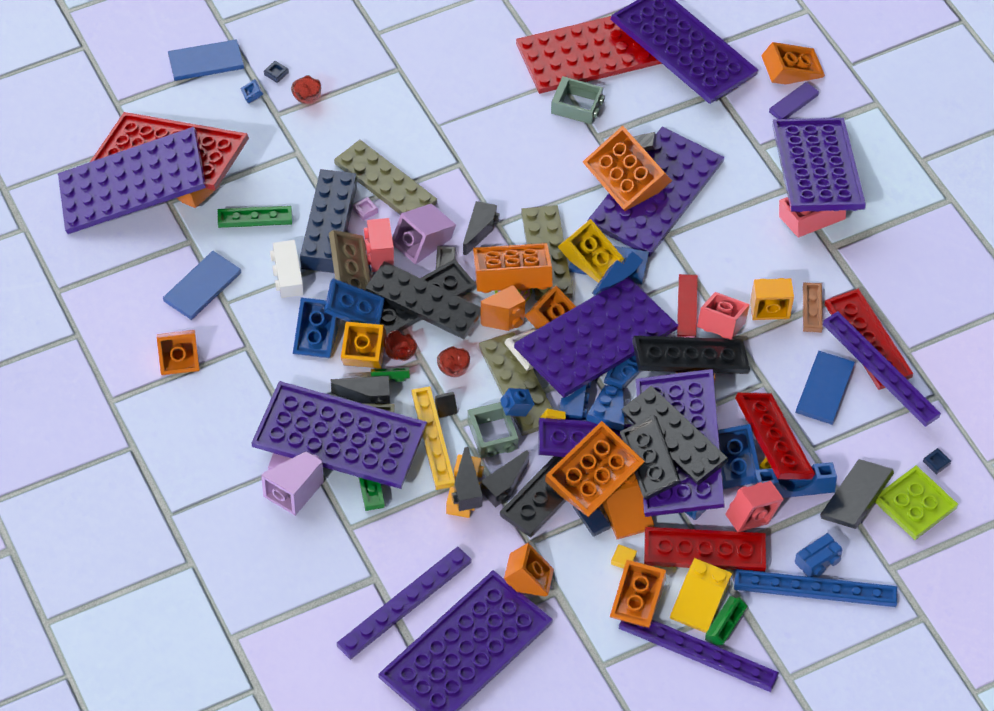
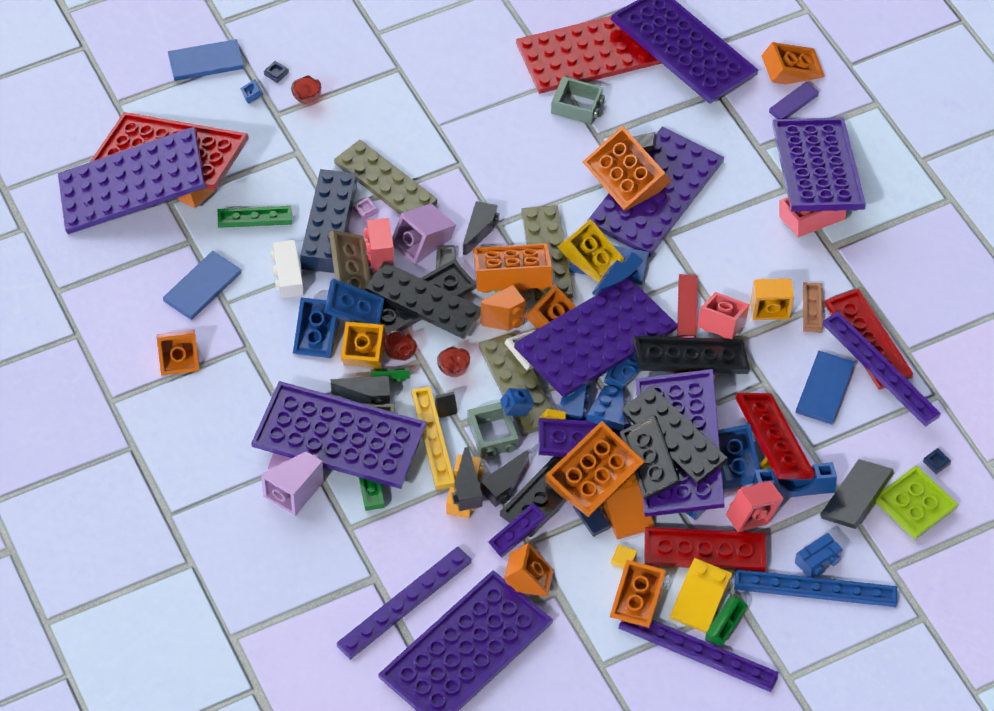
(517, 530): none -> dark purple tile

